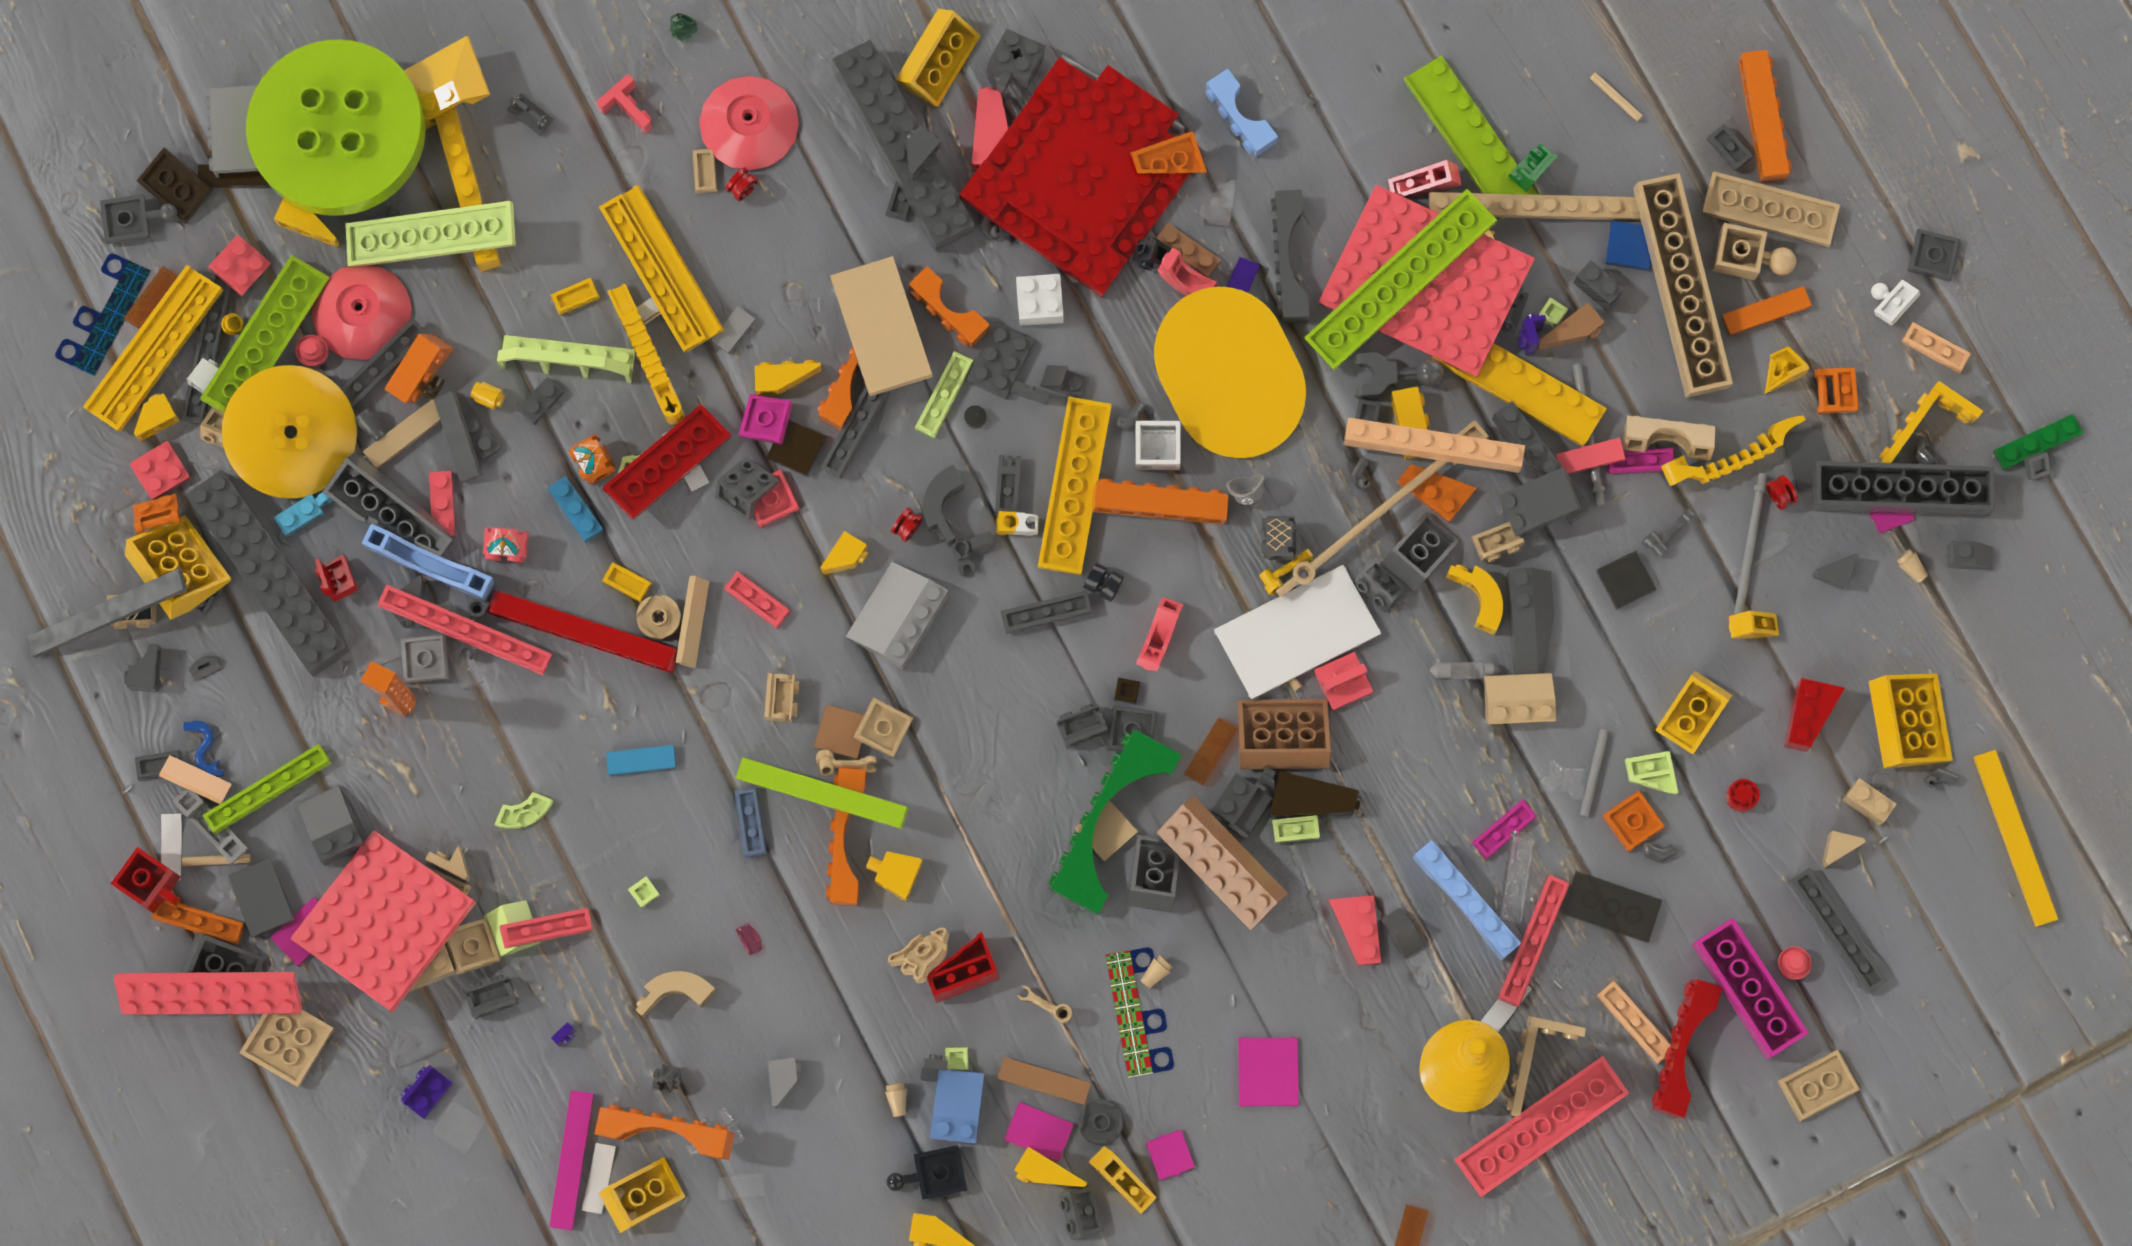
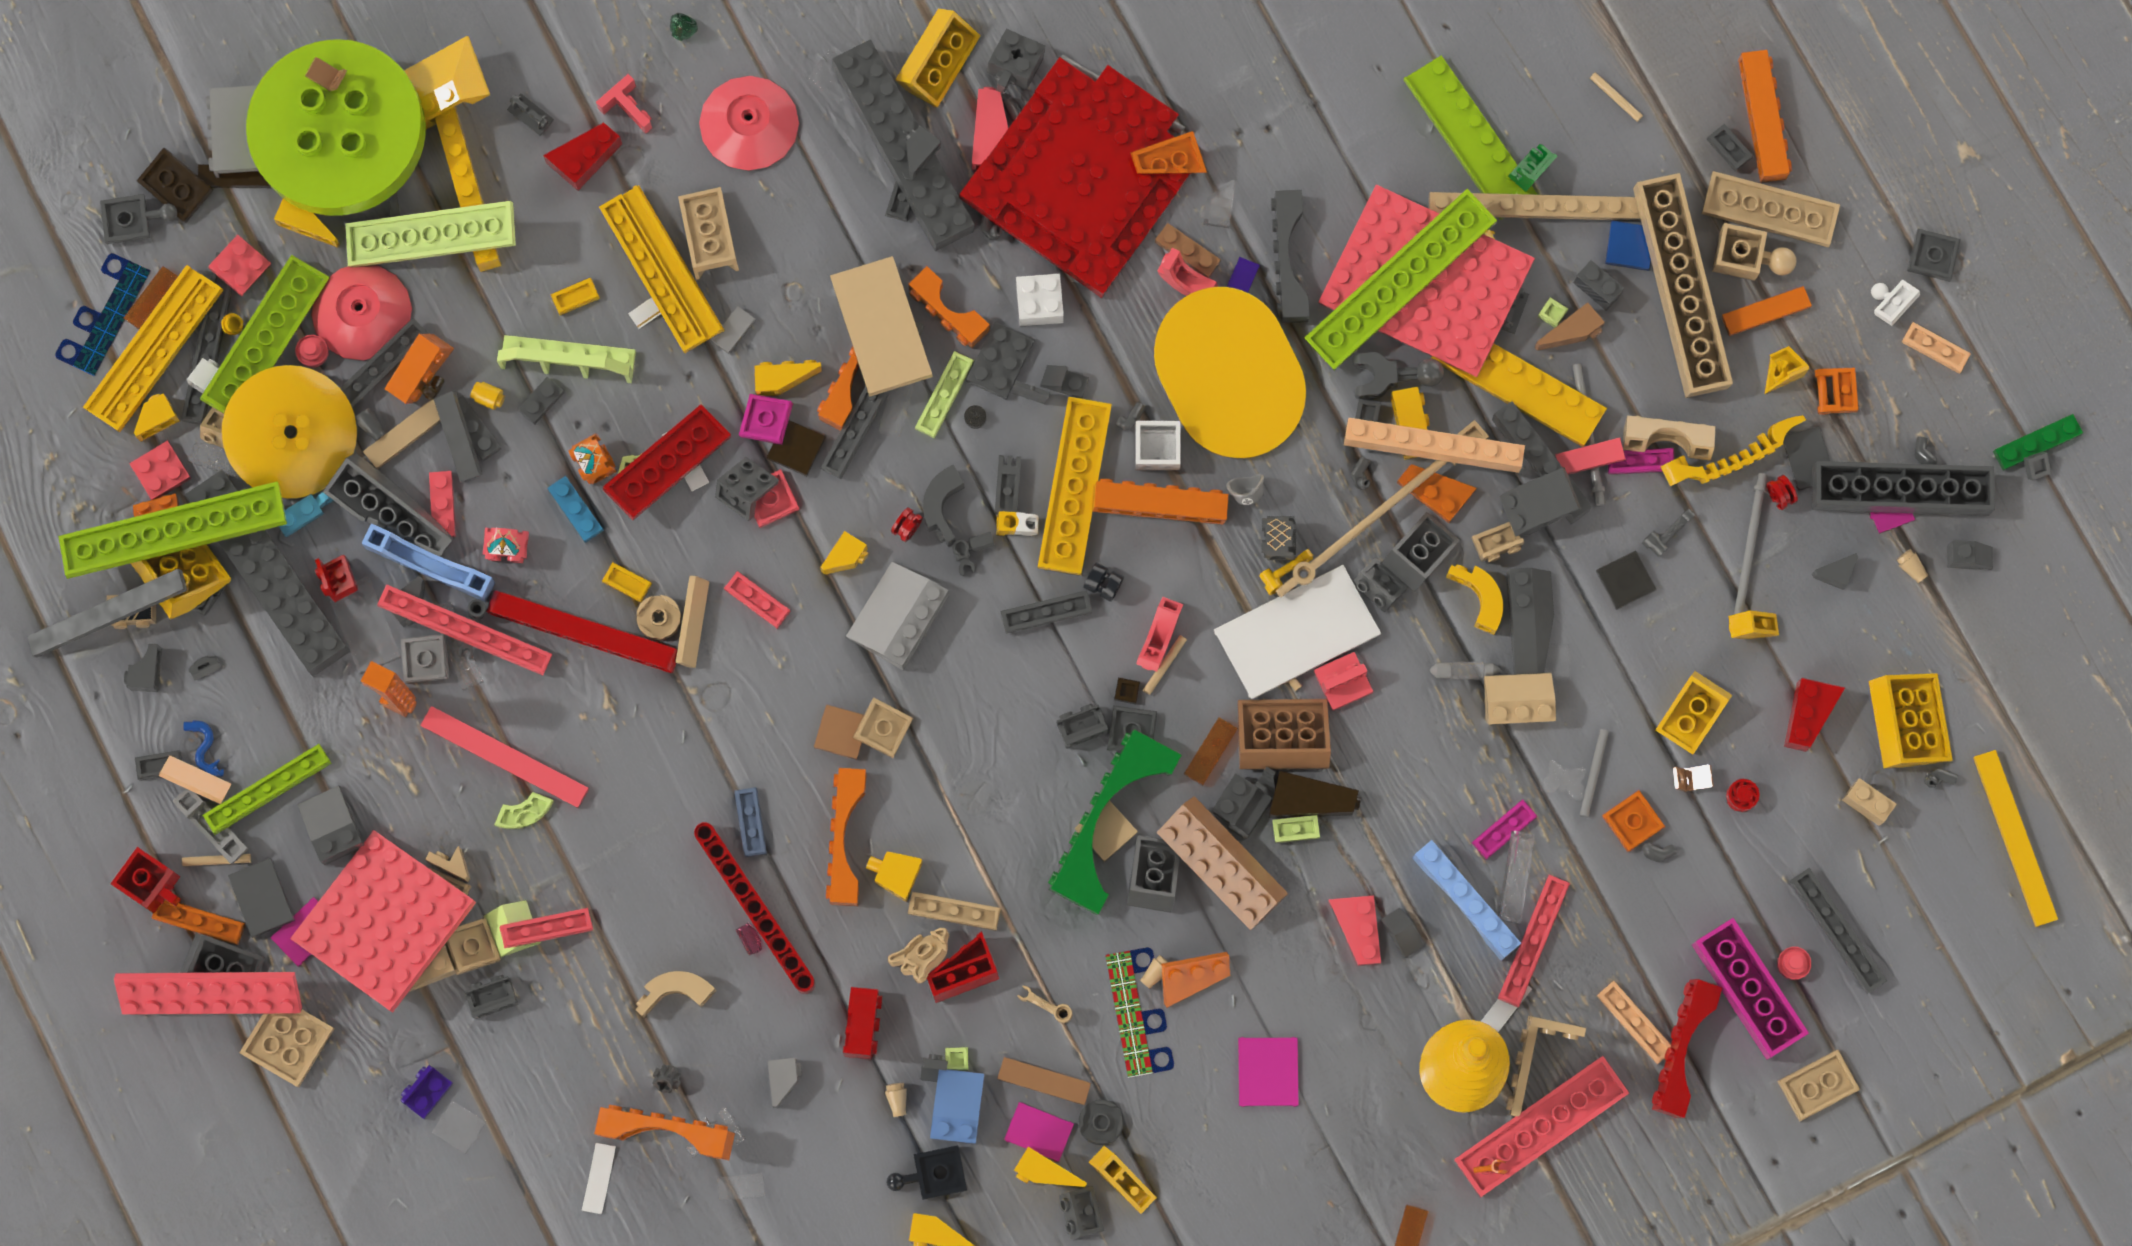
(171, 842): white sticker -> none
(172, 530): none -> lime plate
(325, 75): none -> medium nougat bracket
(504, 757): none -> coral tile
(564, 1035): dark purple plate -> none
(571, 1160): dark pink tile -> none
(584, 155): none -> red wedge
(641, 760): dark azure tile -> none
(641, 1195): yellow slope -> none
(644, 892): yellowish green plate -> none
(646, 354): yellow piece -> none
(704, 171): tan tile -> none
(707, 231): none -> tan plate
(741, 184): red wheel -> none
(752, 897): none -> red beam
(780, 698): tan hinge -> none
(822, 793): lime tile -> none
(827, 763): tan brick -> none
(862, 1023): none -> red wedge
(954, 911): none -> tan tile
(1150, 253): black brick -> none
(1165, 664): none -> tan bar
(1170, 1154): dark pink piece -> none
(1192, 975): none -> orange wing
(1256, 135): light blue arch -> none
(1429, 179): coral slope -> none
(1493, 1167): none -> orange hand
(1528, 333): dark purple bracket -> none
(1612, 907): clear smoke tile -> none
(1653, 772): yellowish green wing -> none
(1693, 778): none -> bracket
(1839, 845): tan slope -> none
(1947, 400): yellow bracket -> none

